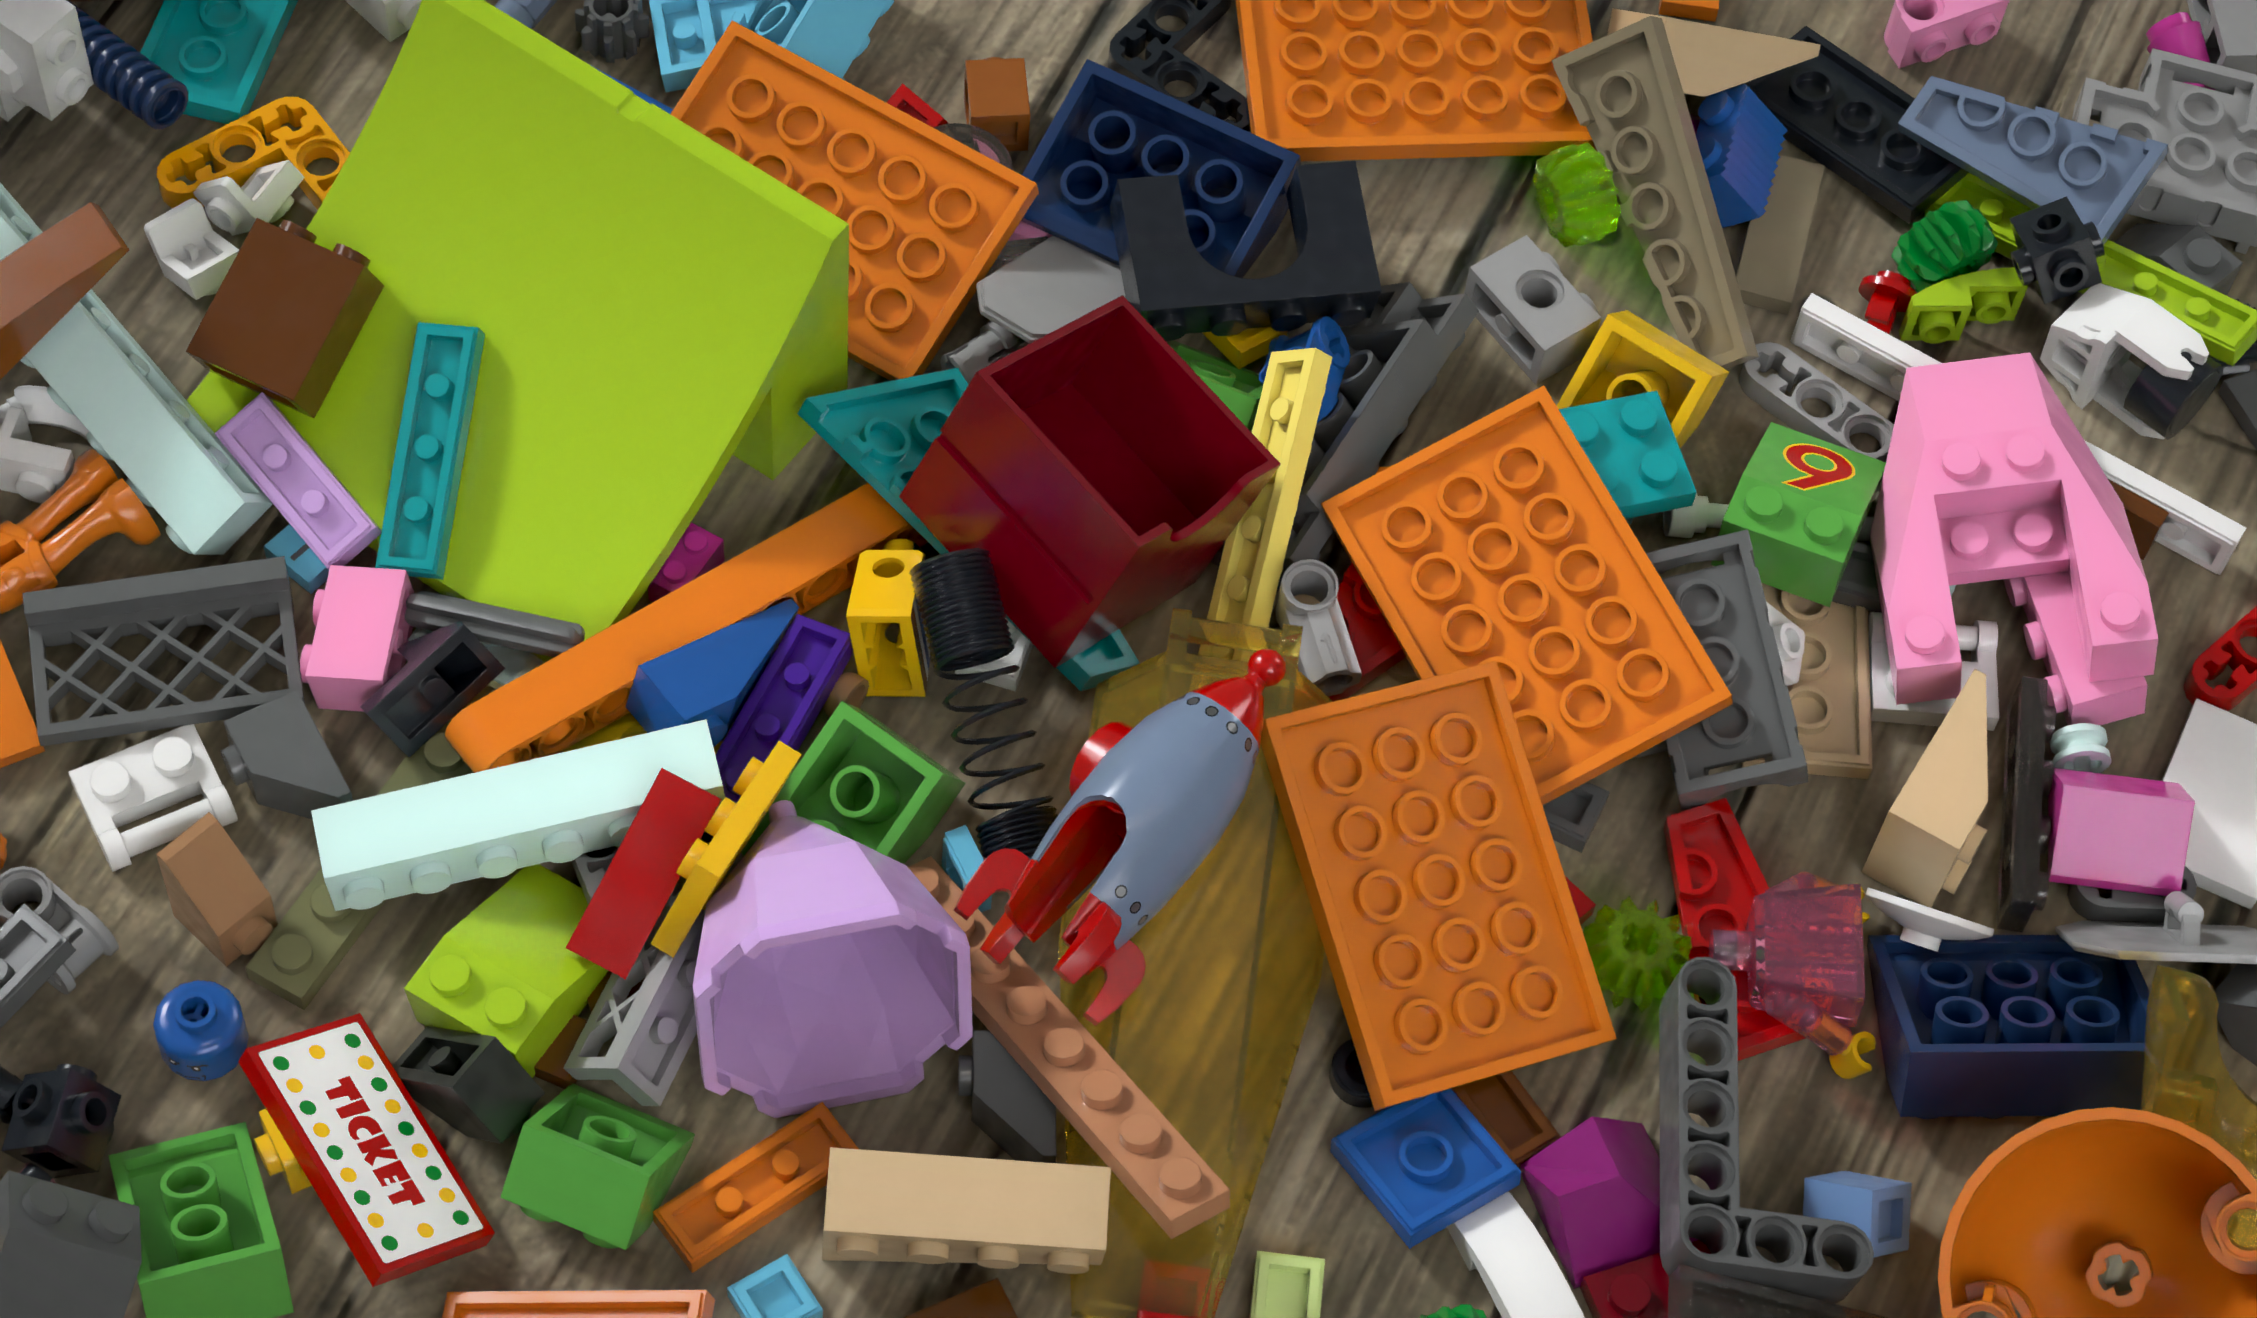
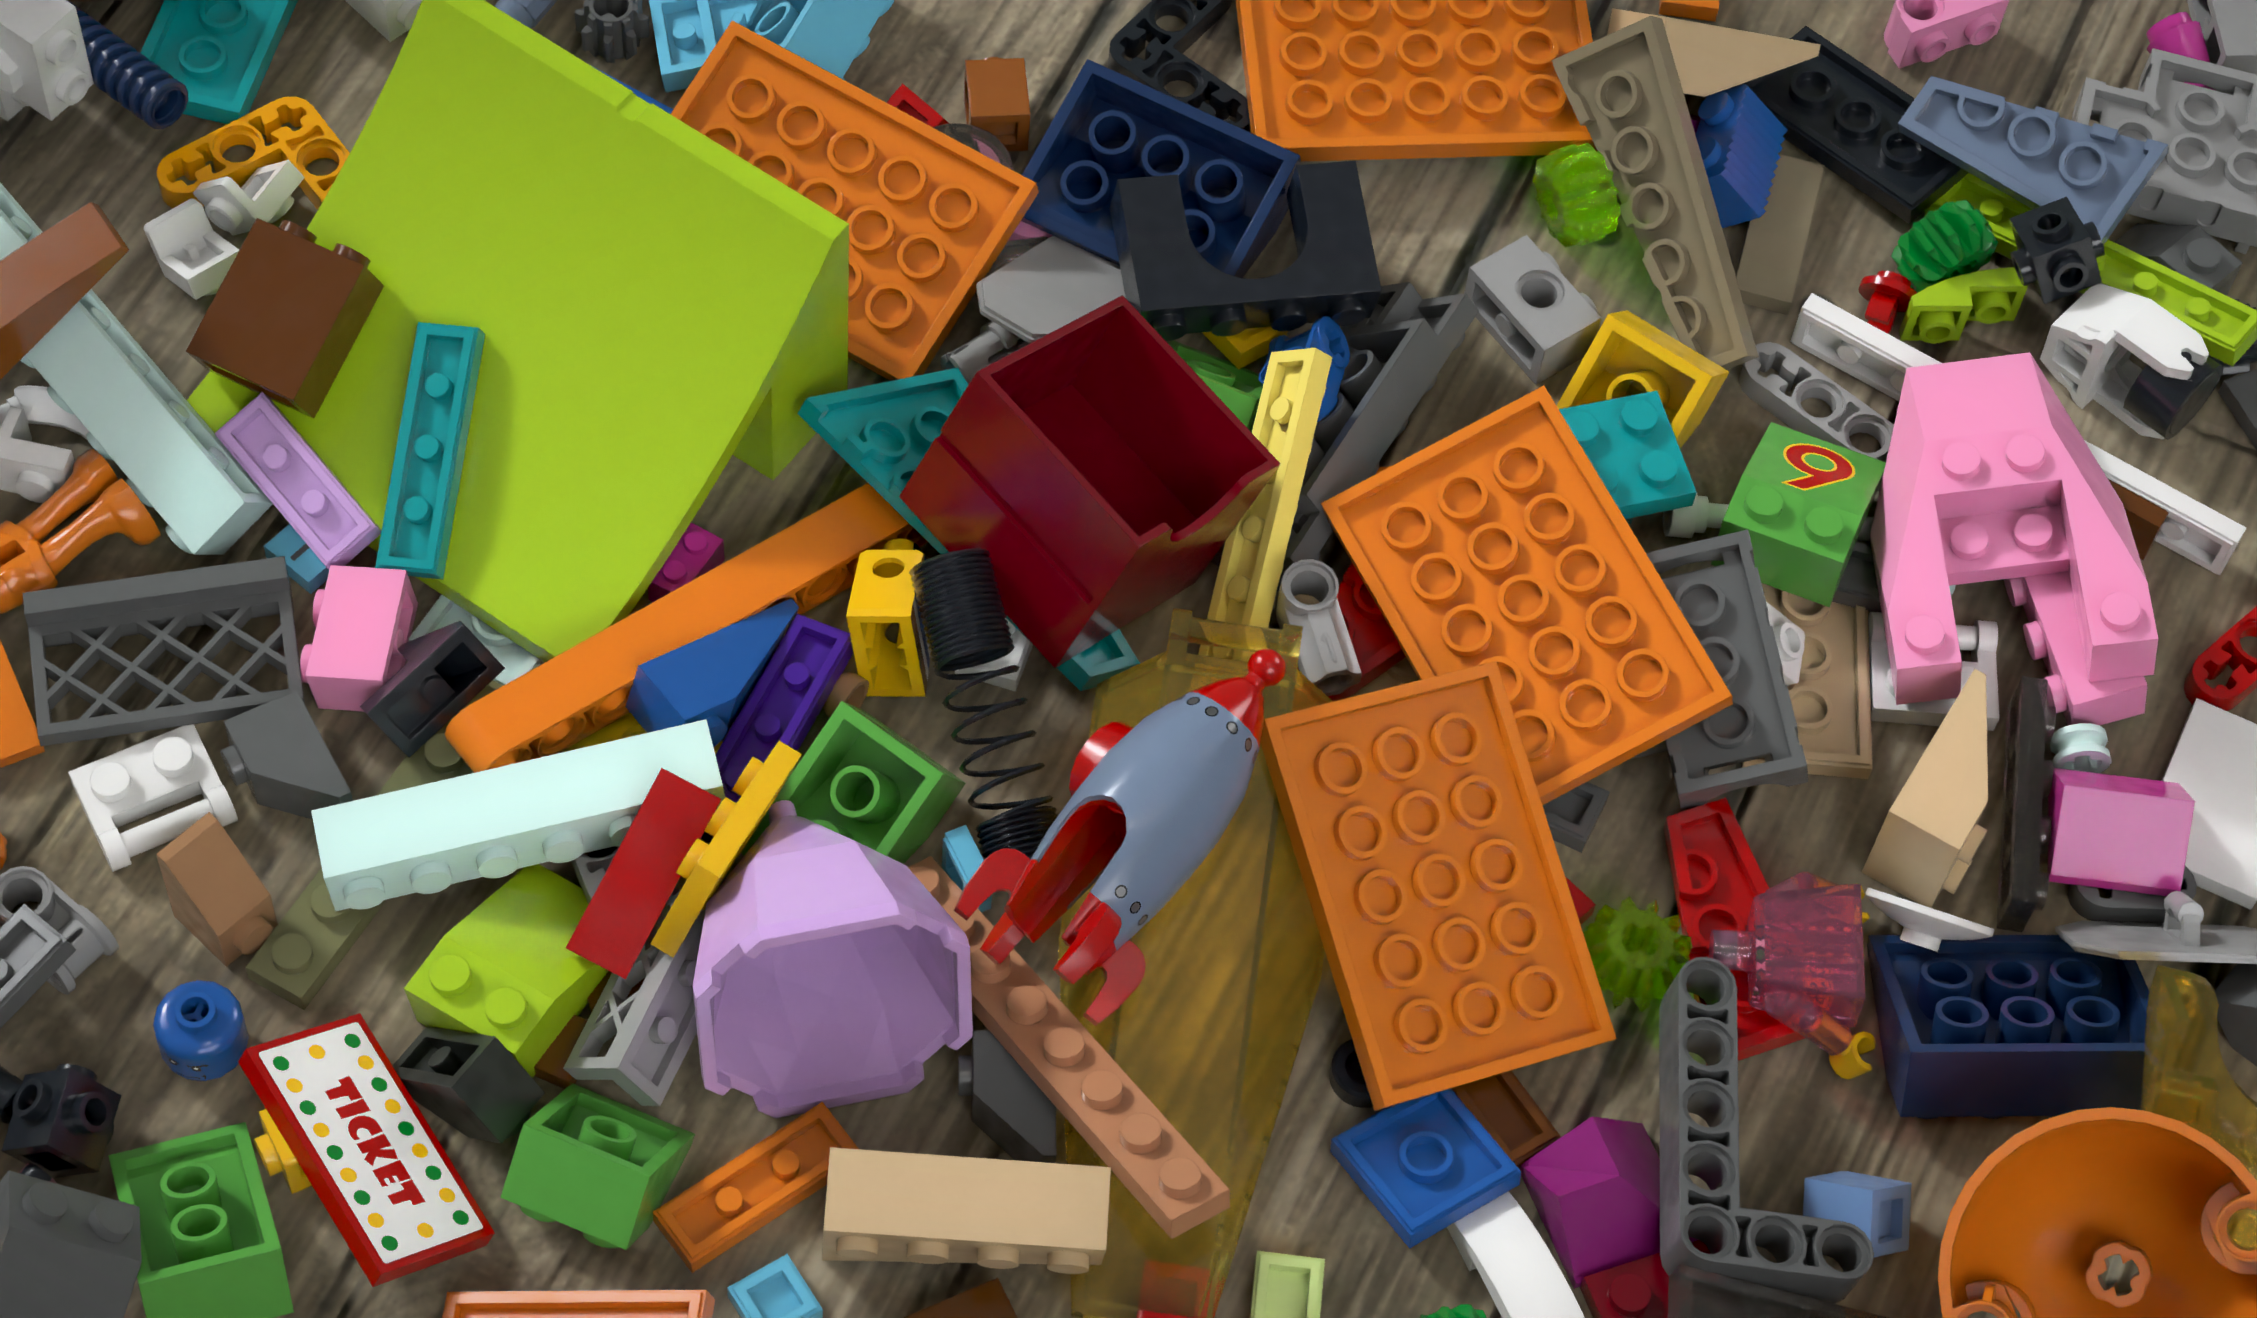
(494, 623): dark grey axle -> none

